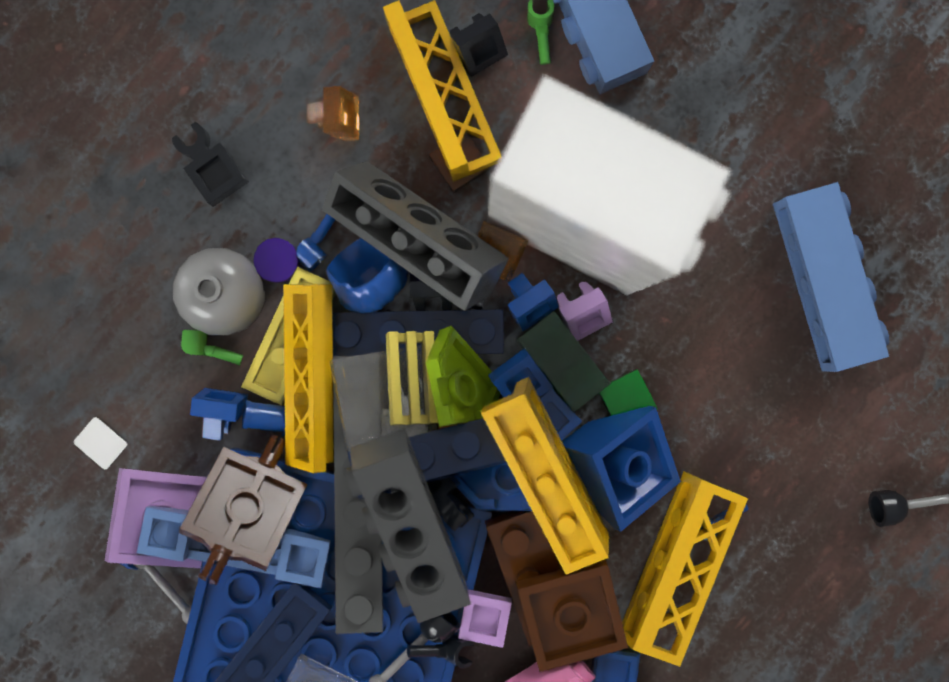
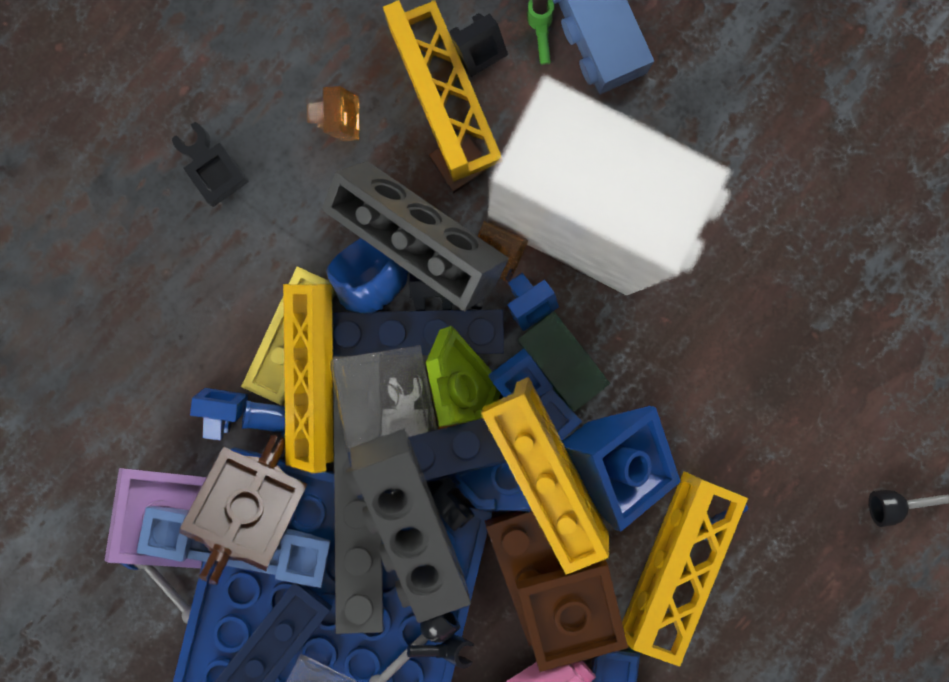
(100, 443): white sticker -> none
(195, 343): bright green hand -> none
(218, 291): light grey cylinder -> none
(276, 260): dark purple tile -> none
(308, 250): blue hand -> none
(411, 339): light yellow tile -> none
(485, 618): lavender tile -> none
(586, 312): lavender tile -> none
(626, 394): green tile -> none
(832, 278): medium blue brick -> none

